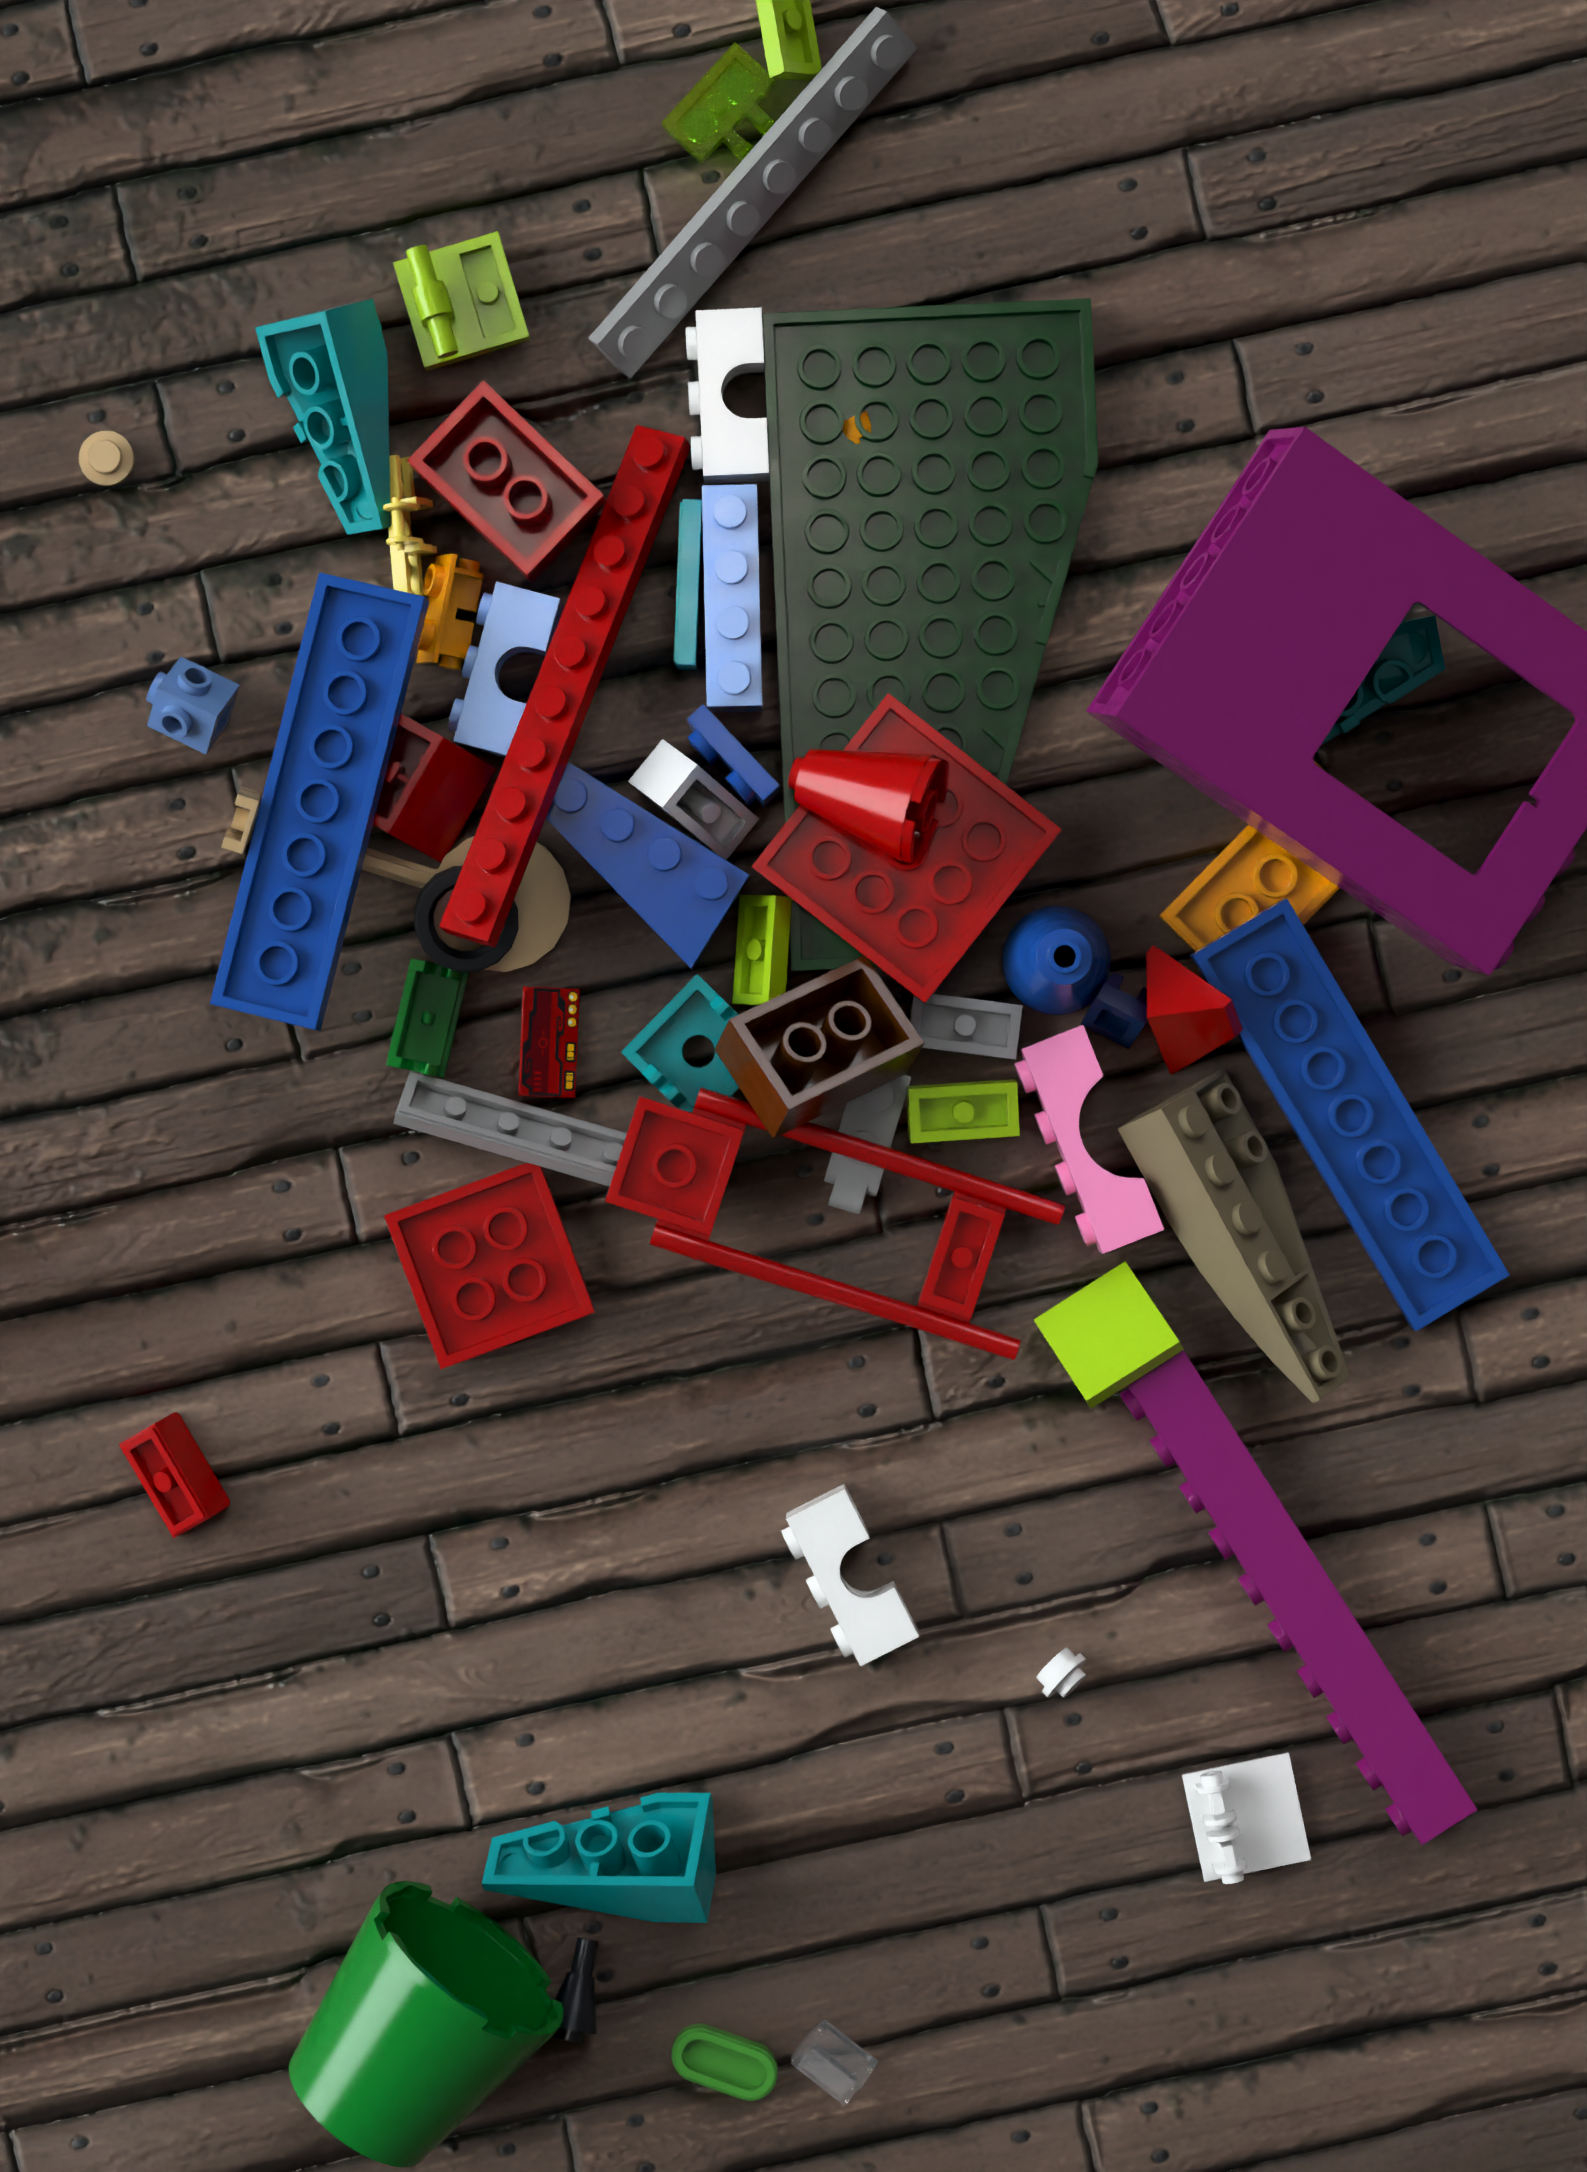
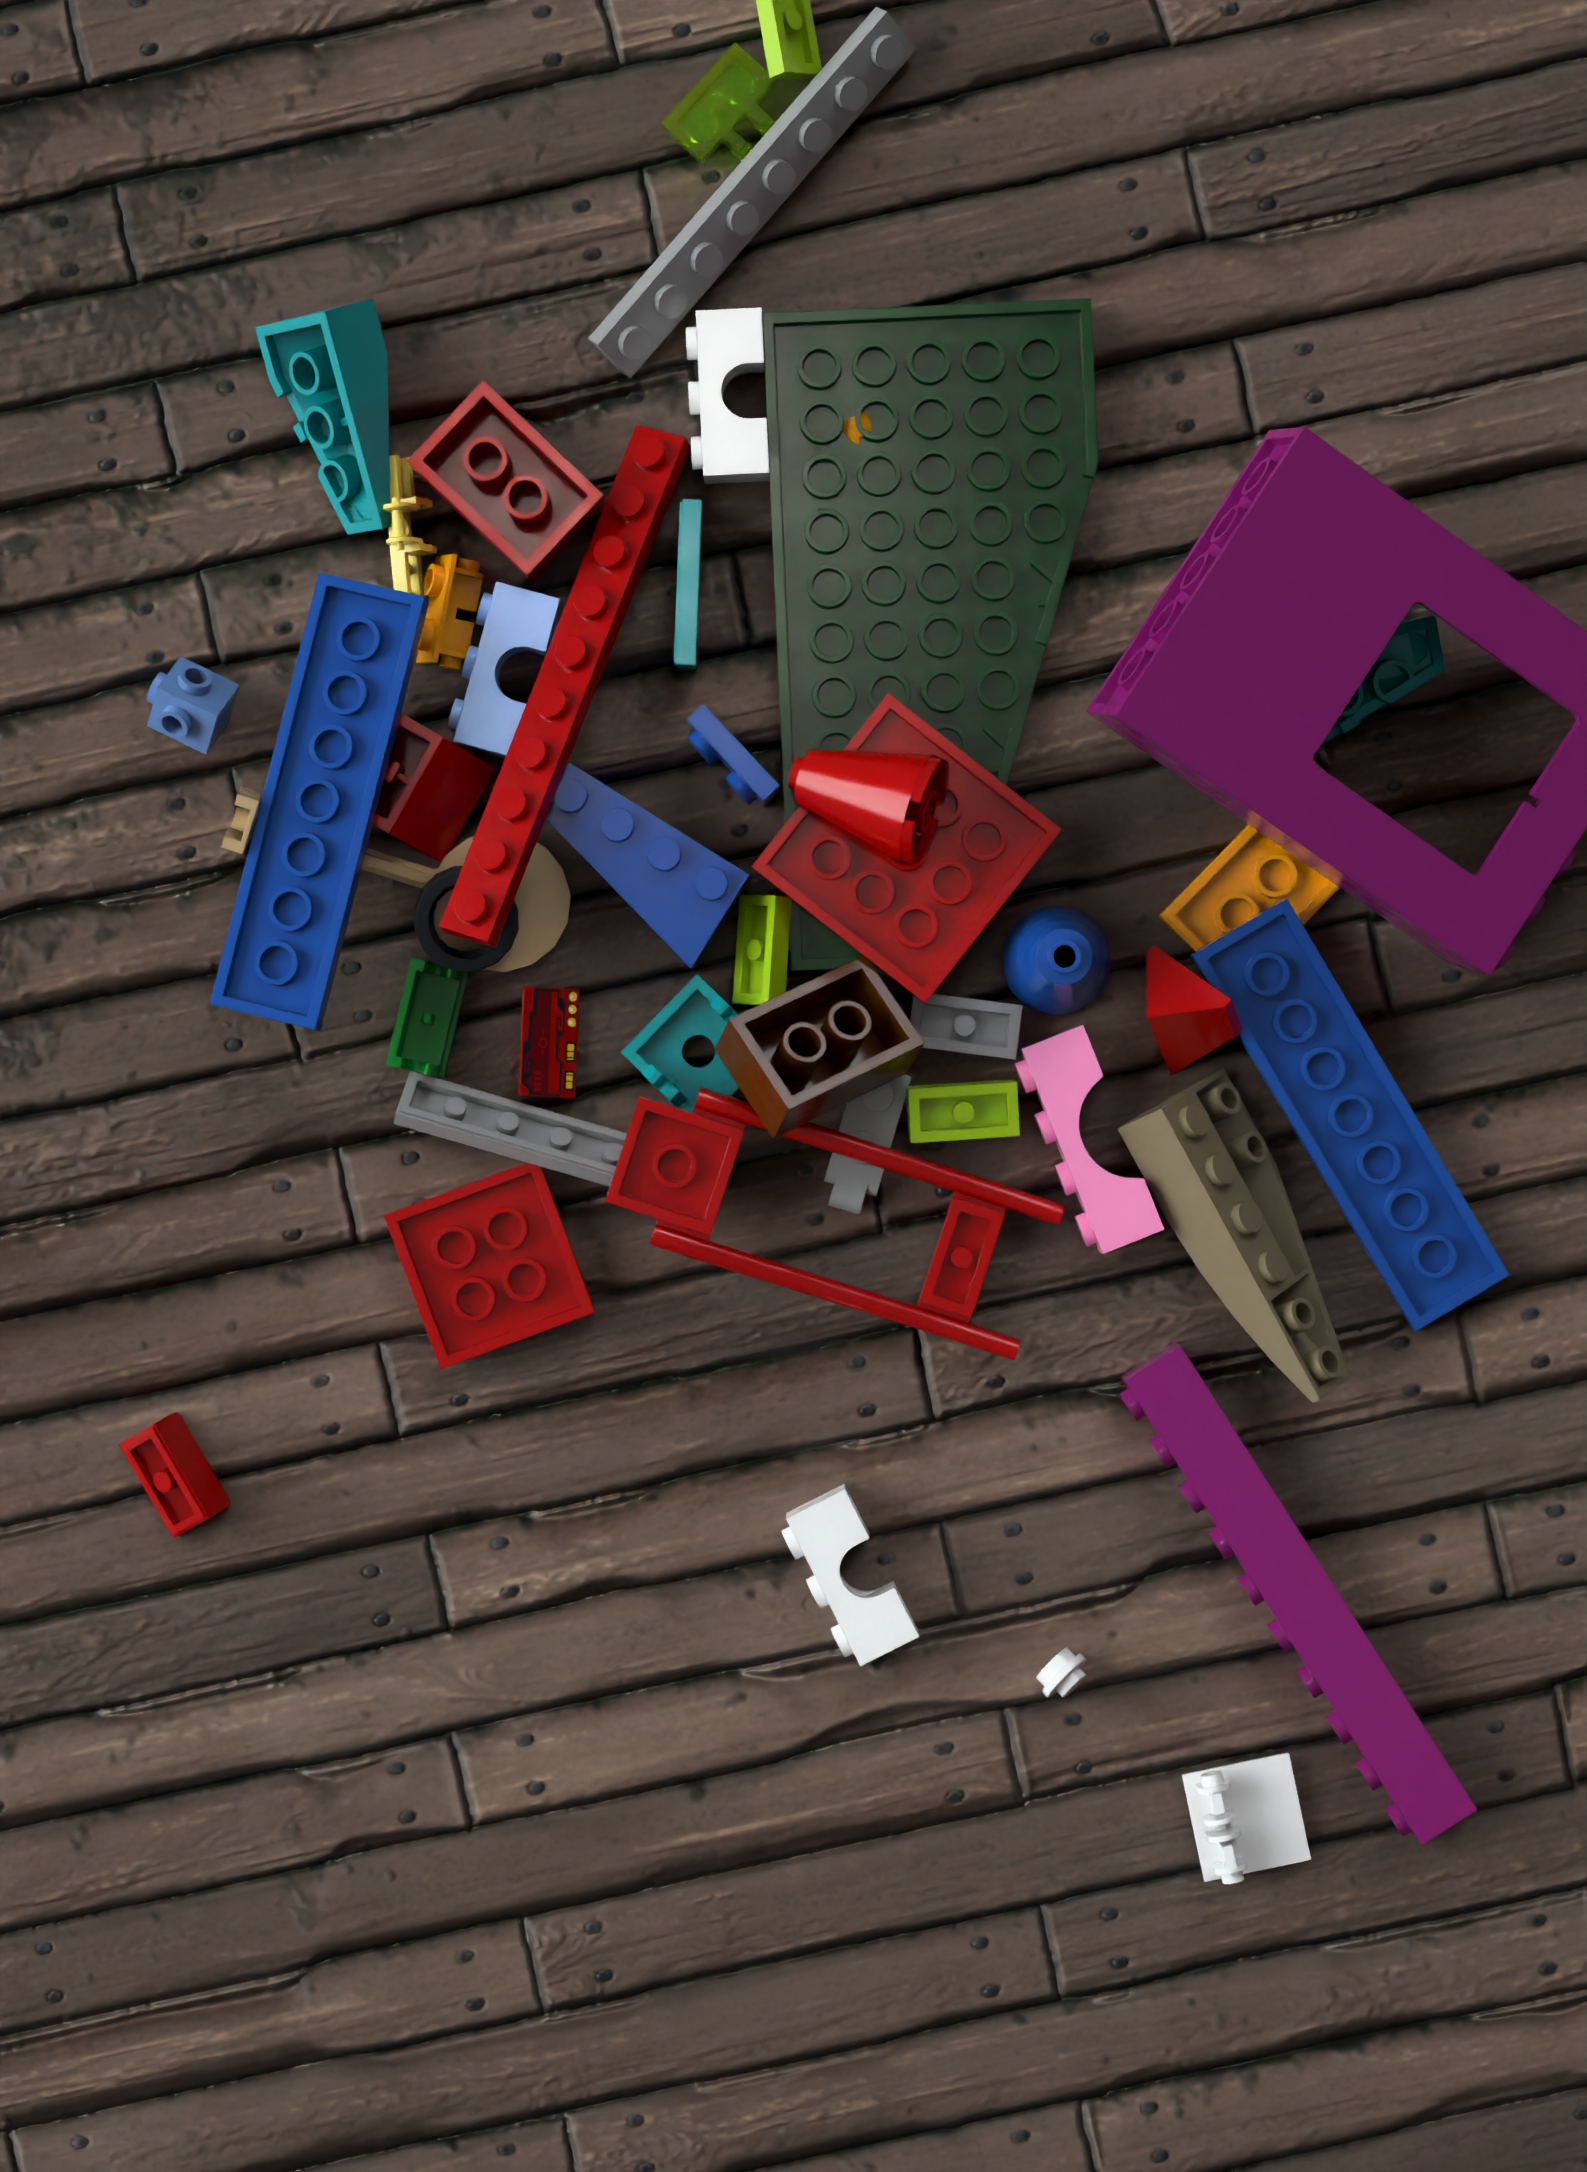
(106, 458): tan plate -> none
(420, 2025): green cone -> none
(461, 300): lime plate -> none
(578, 1994): black cone -> none
(628, 1862): teal wedge -> none
(693, 799): white slope -> none
(724, 2062): bright green tile -> none
(732, 598): light blue arch -> none
(833, 2061): clear piece -> none
(1108, 1334): lime tile -> none
(1116, 1012): dark blue tile -> none

